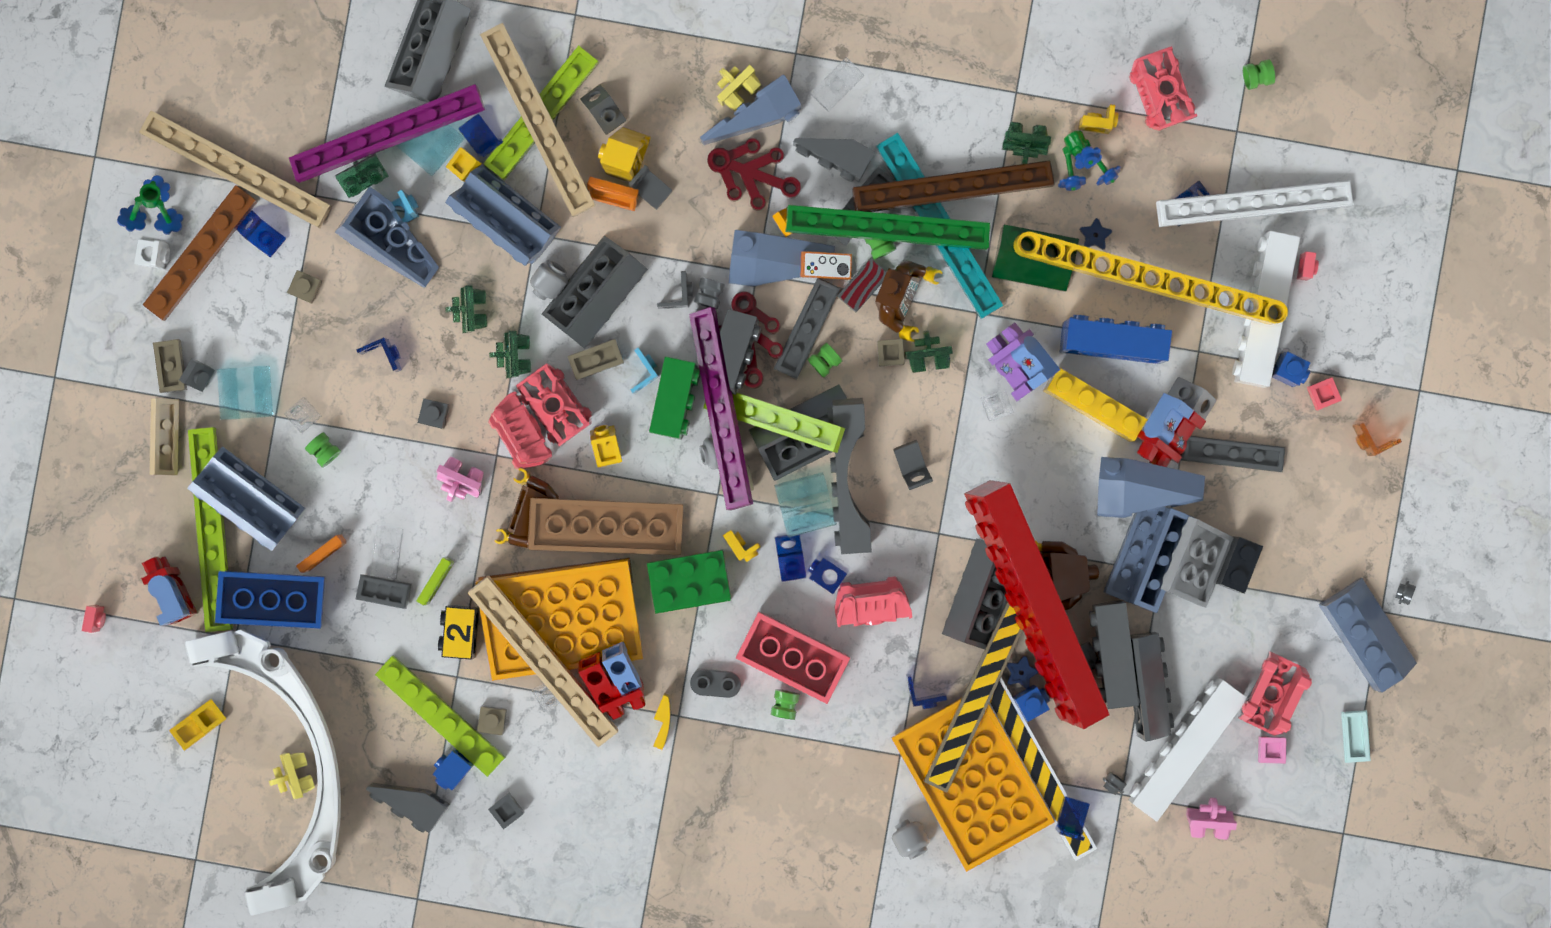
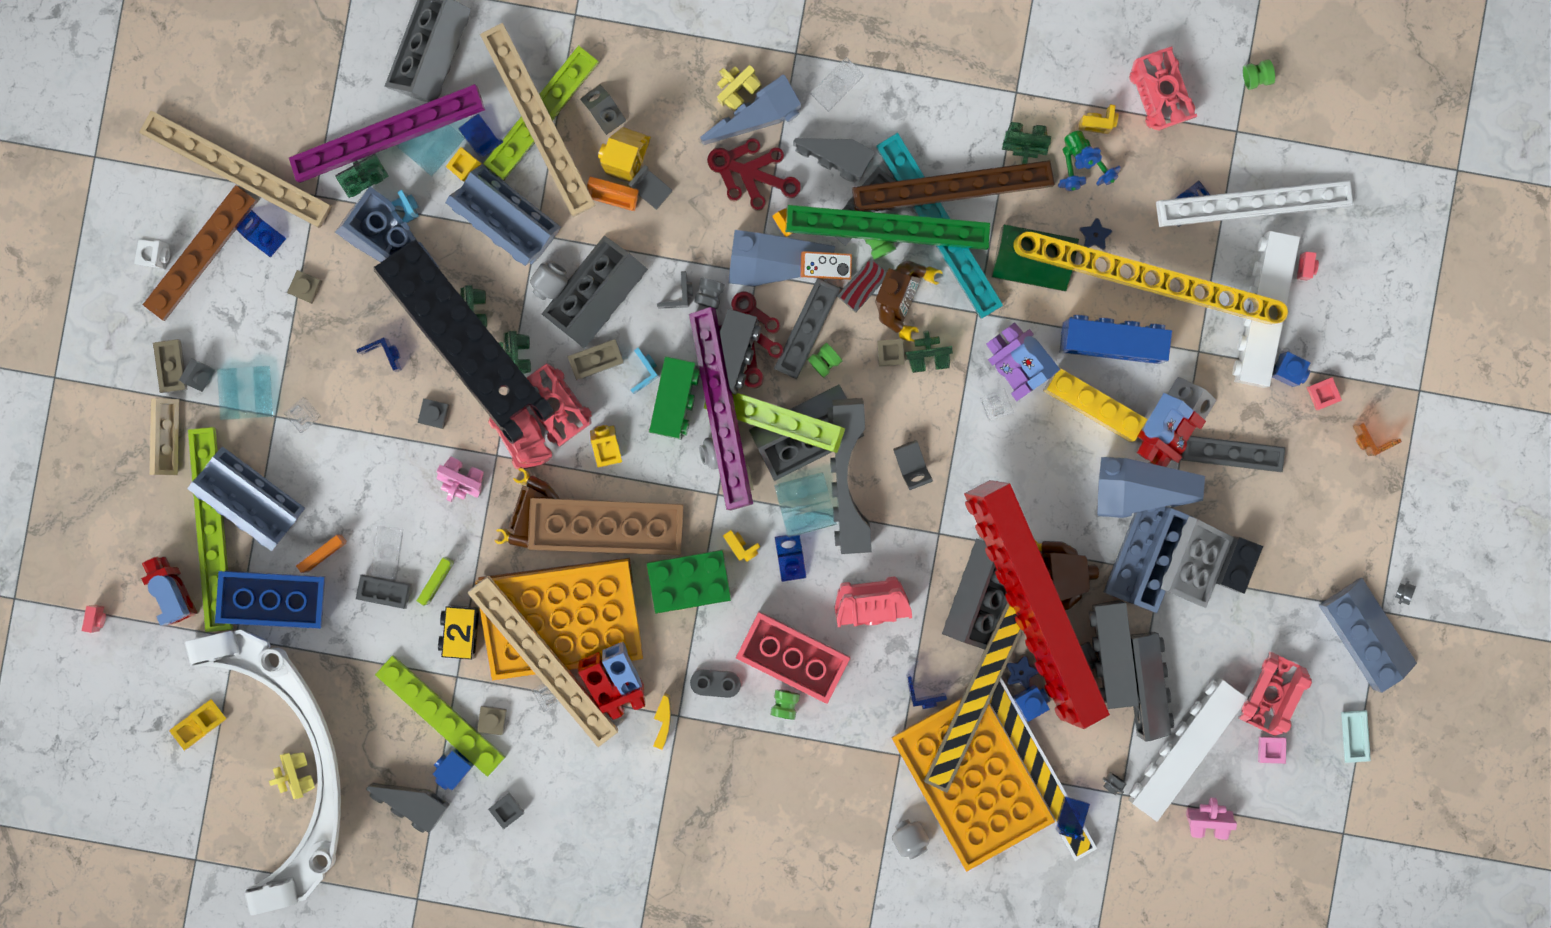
(152, 195): blue plant -> none
(323, 450): bright green wheel -> none
(461, 338): none -> black hinge
(817, 569): clear blue bracket -> none

